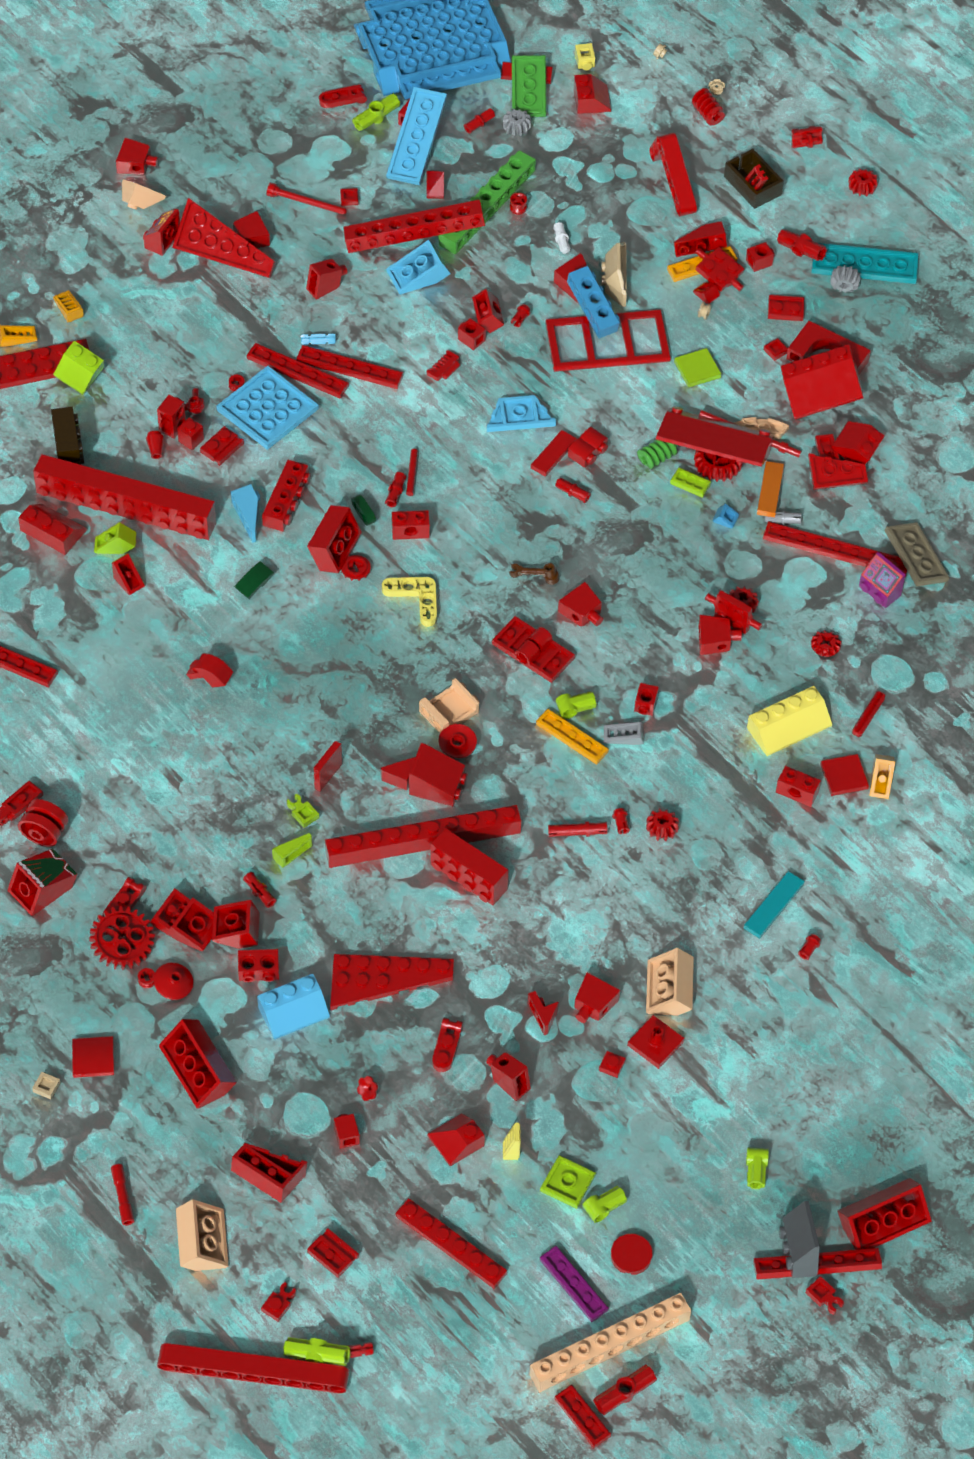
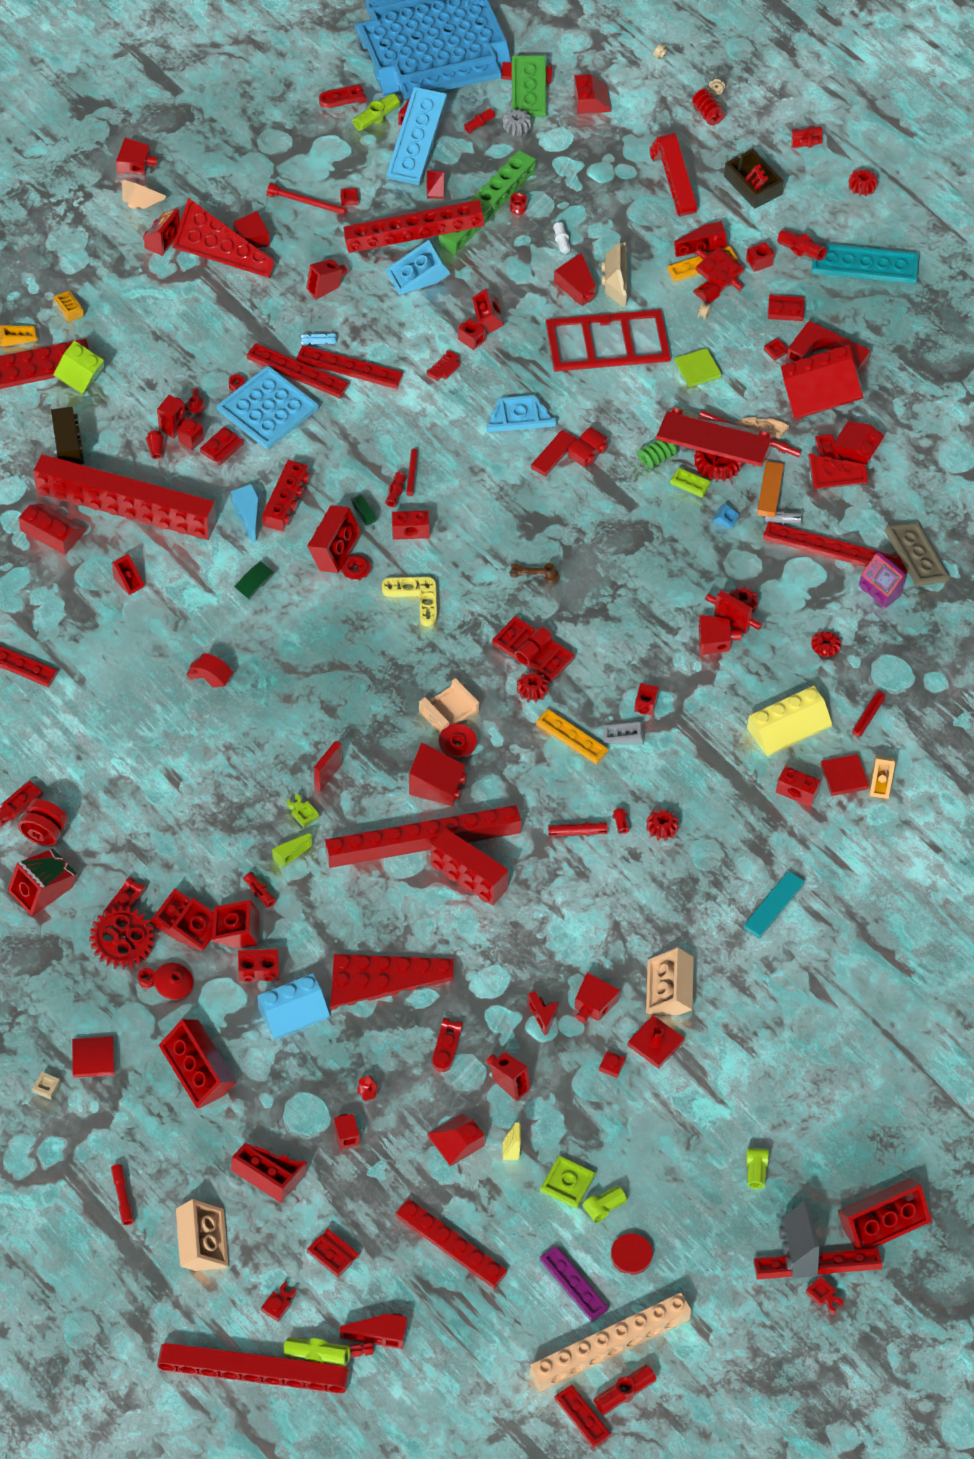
(115, 540): lime slope -> none
(381, 1330): none -> red slope
(397, 773): red slope -> none
(522, 312): red pin -> none
(532, 686): none -> red gear
(570, 705): lime piece -> none
(572, 490): red axle -> none
(581, 606): red torso -> none
(585, 60): light yellow brick -> none
(601, 325): dark azure brick -> none
(812, 942): red pin -> none
(845, 279): light grey gear -> none

